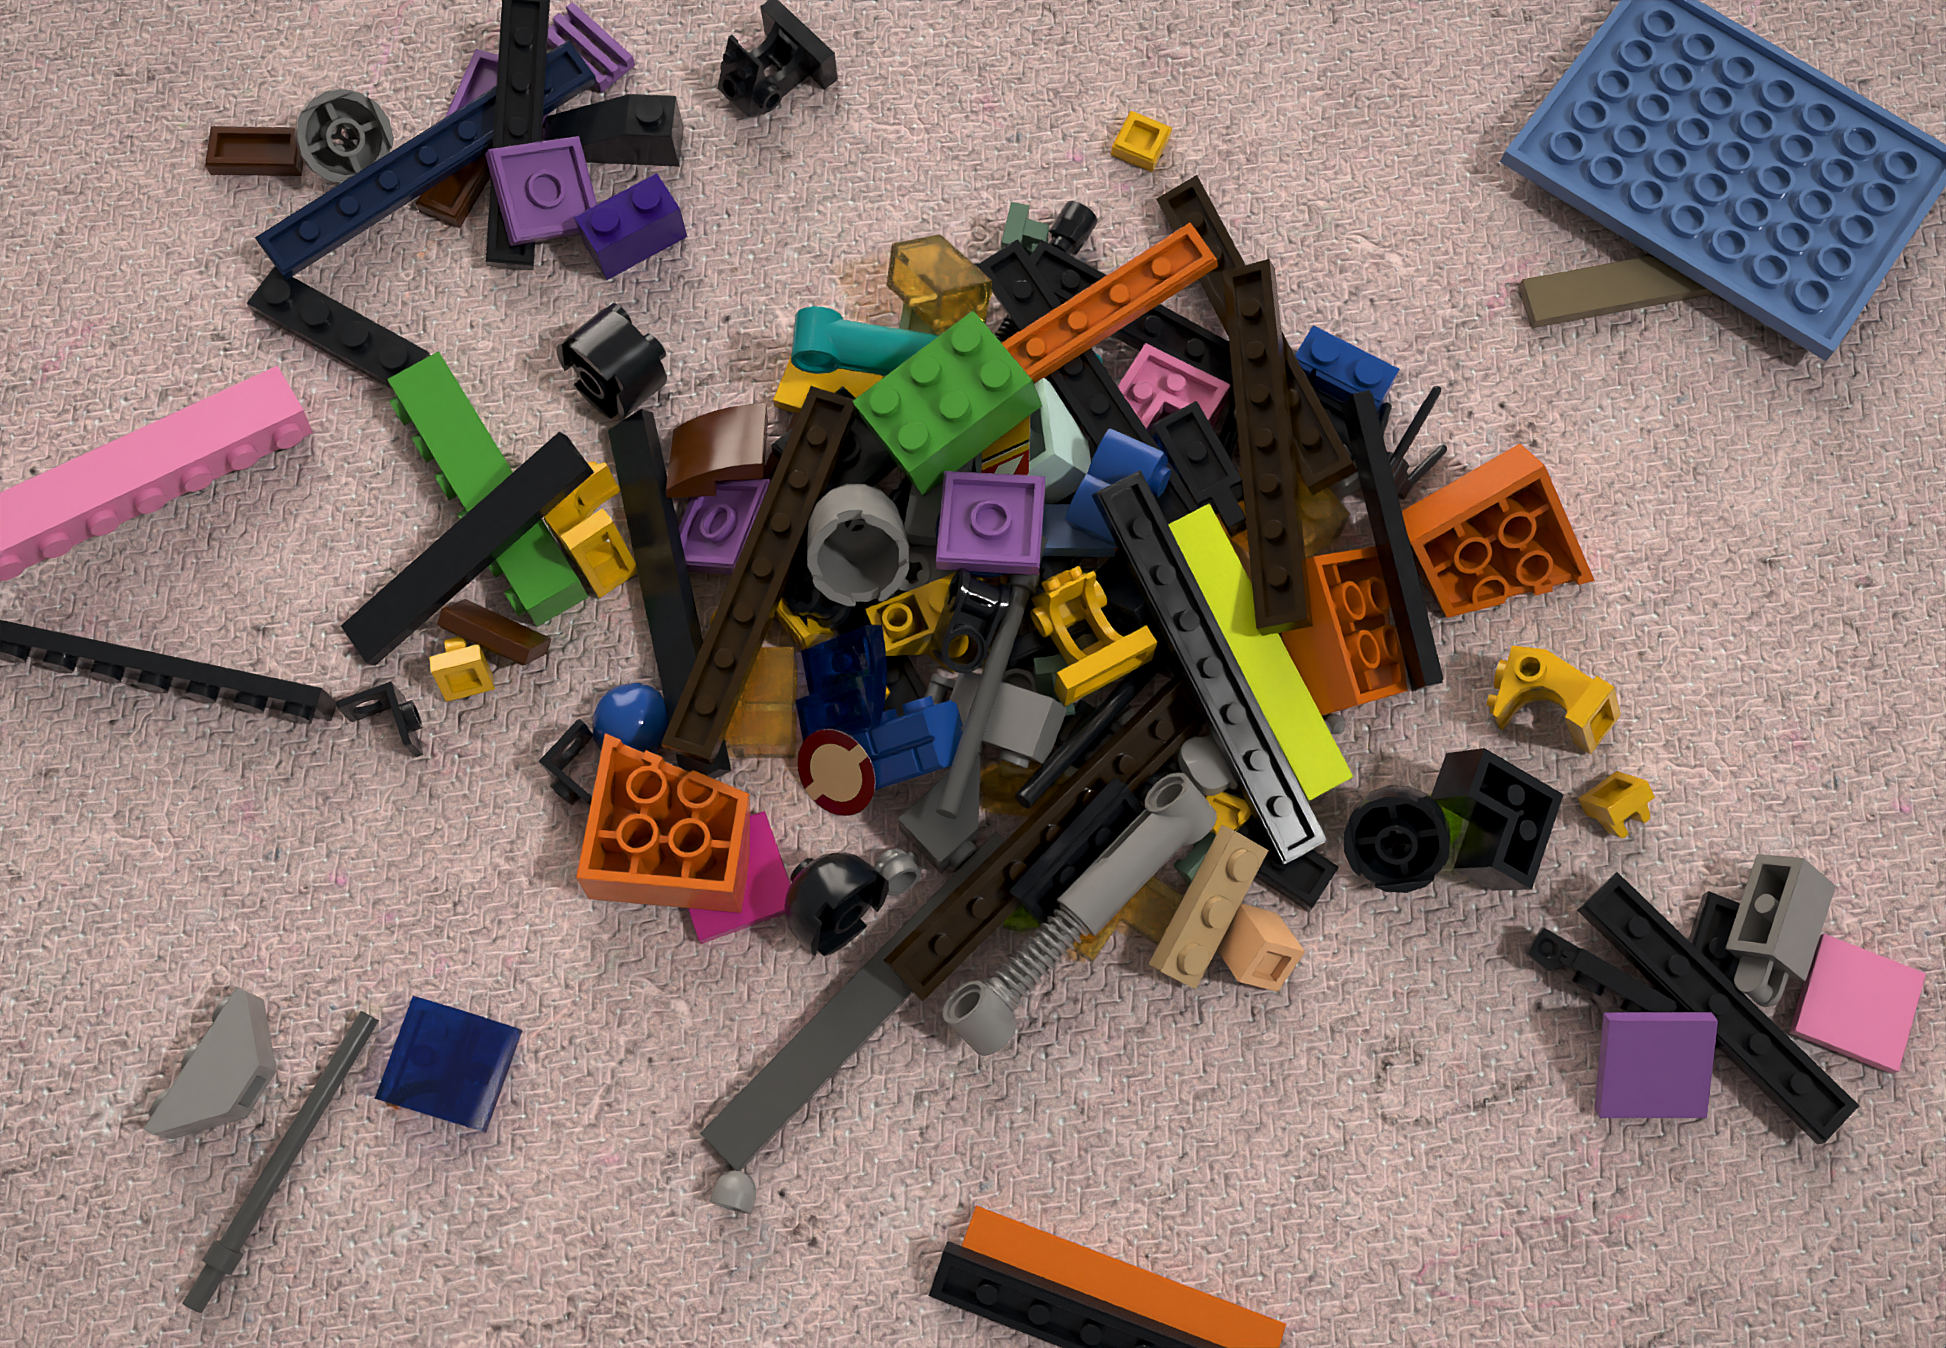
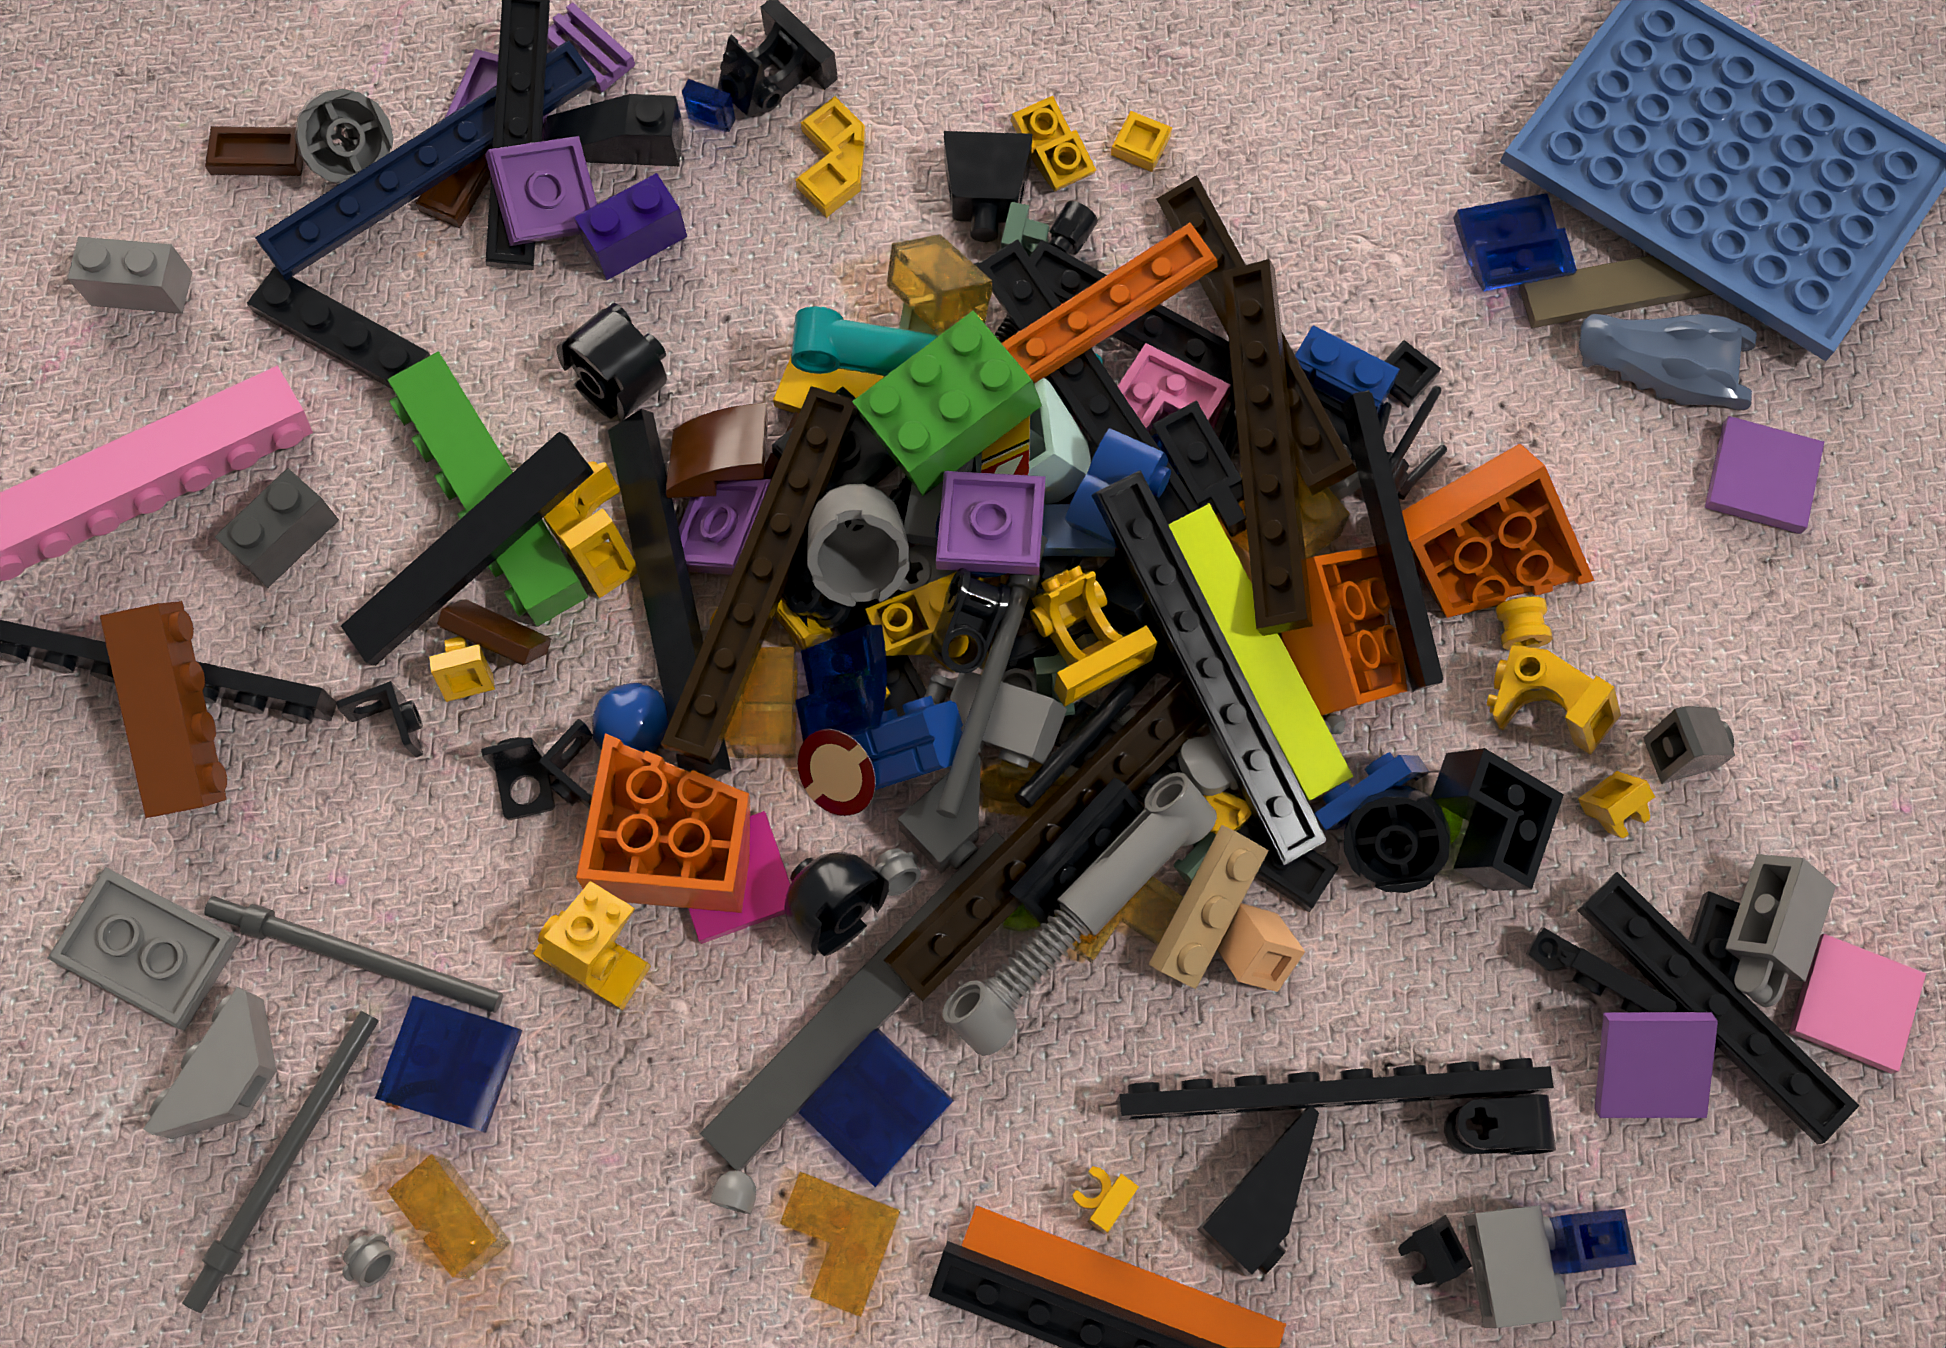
(130, 275): none -> light grey brick
(144, 948): none -> light grey tile
(164, 708): none -> dark orange brick
(261, 922): none -> dark grey bar
(277, 527): none -> dark grey brick
(368, 1260): none -> light grey plate
(458, 1223): none -> clear yellow piece
(515, 760): none -> black bracket
(584, 946): none -> yellow tile
(708, 105): none -> clear blue tile
(840, 172): none -> yellow tile
(857, 1236): none -> clear yellow plate
(876, 1107): none -> clear blue slope
(985, 176): none -> black torso
(1055, 148): none -> yellow slope
(1110, 1200): none -> yellow tile
(1262, 1205): none -> black slope
(1354, 1089): none -> black plate
(1382, 774): none -> blue wing
(1414, 374): none -> black tile
(1441, 1250): none -> black tile
(1509, 1126): none -> black piece
(1514, 242): none -> clear blue slope
(1515, 1267): none -> light grey brick
(1524, 622): none -> yellow wheel
(1591, 1241): none -> clear blue slope
(1678, 357): none -> sand blue animal
(1689, 743): none -> dark grey slope
(1764, 475): none -> medium lavender tile

